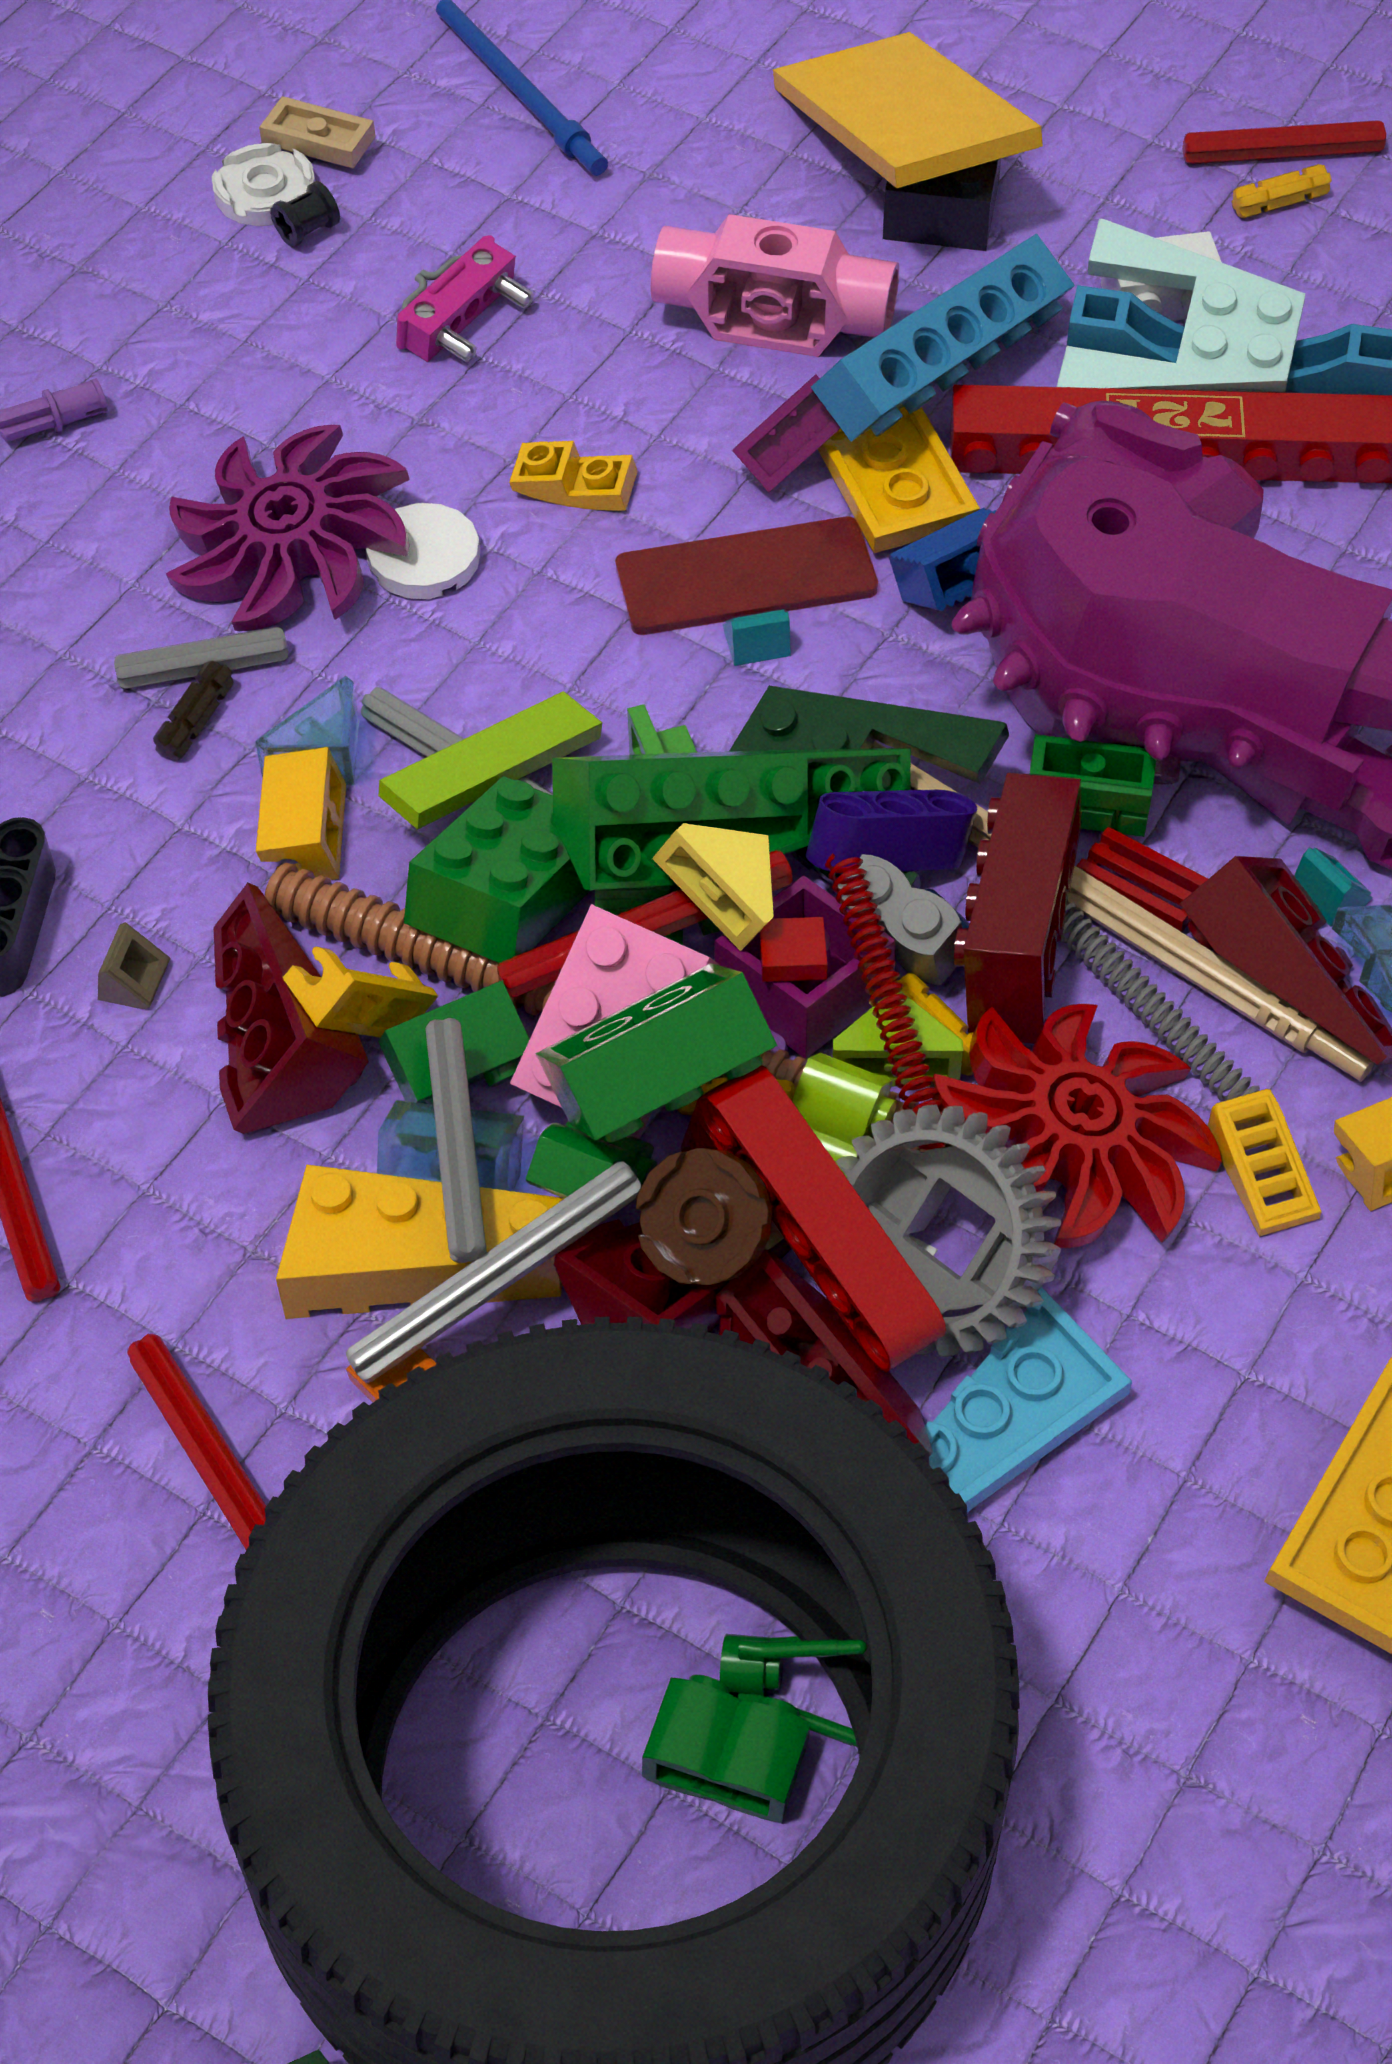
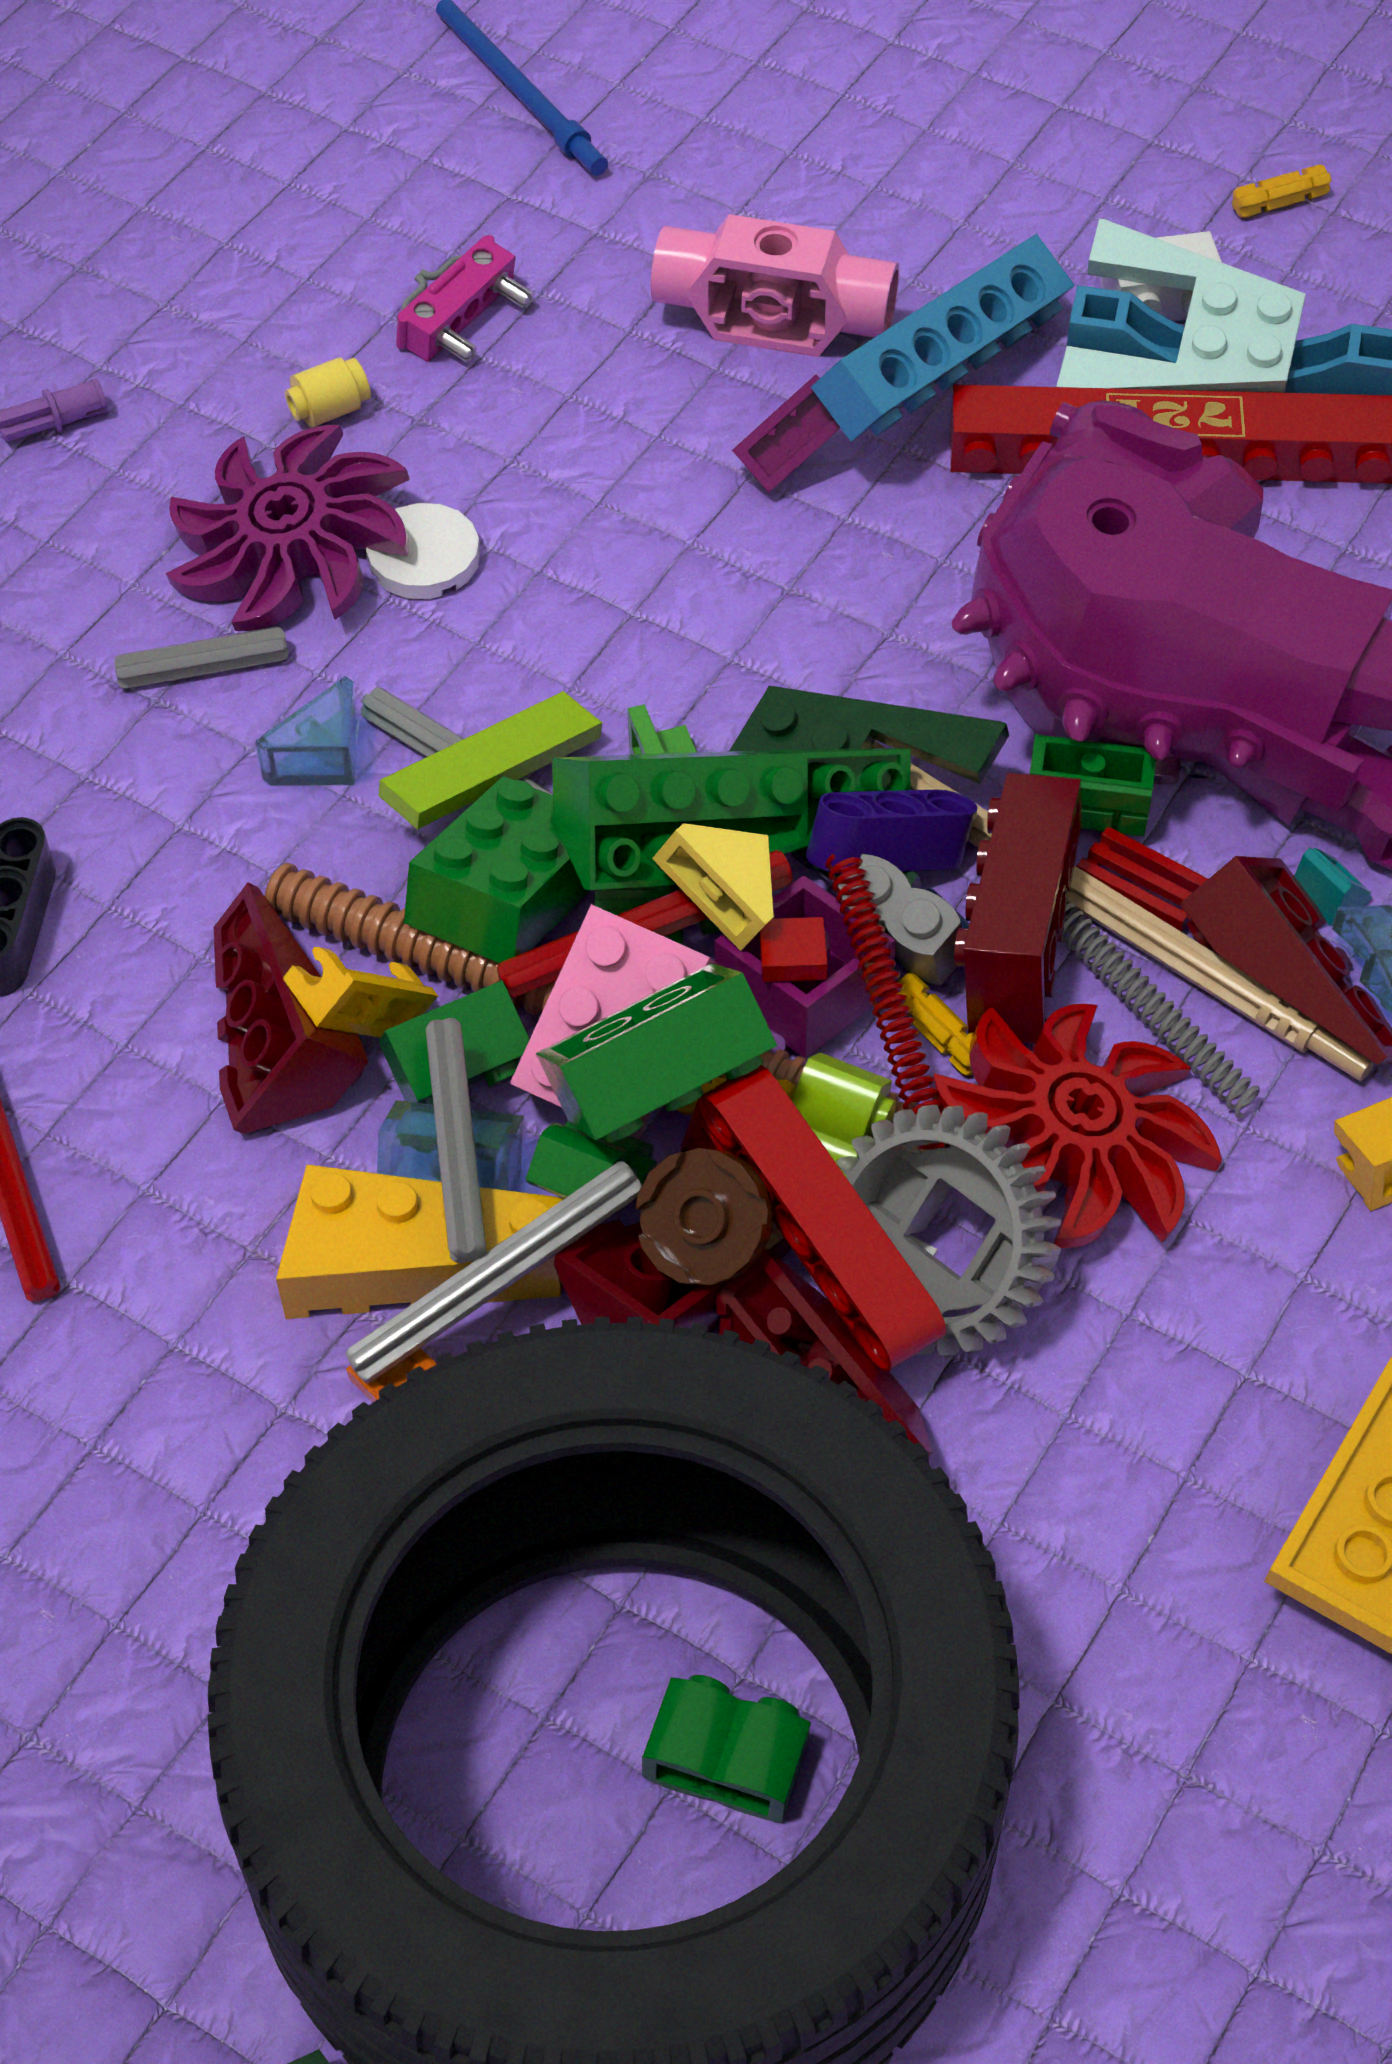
(131, 969): dark tan slope -> none
(193, 710): dark brown axle -> none
(198, 1435): red axle -> none
(257, 179): white tile -> none
(302, 811): yellow hinge -> none
(305, 214): black bush -> none
(318, 131): tan plate -> none
(327, 391): none -> light yellow brick
(562, 477): yellow slope -> none
(745, 575): clear red piece -> none
(756, 1664): green plant -> none
(758, 637): teal slope -> none
(863, 1048): lime slope -> none
(898, 482): yellow plate -> none
(906, 109): yellow tile -> none
(940, 565): blue brick -> none
(944, 209): black brick -> none
(1023, 1402): medium azure wing -> none
(1255, 1122): yellow slope -> none
(1284, 142): red axle -> none

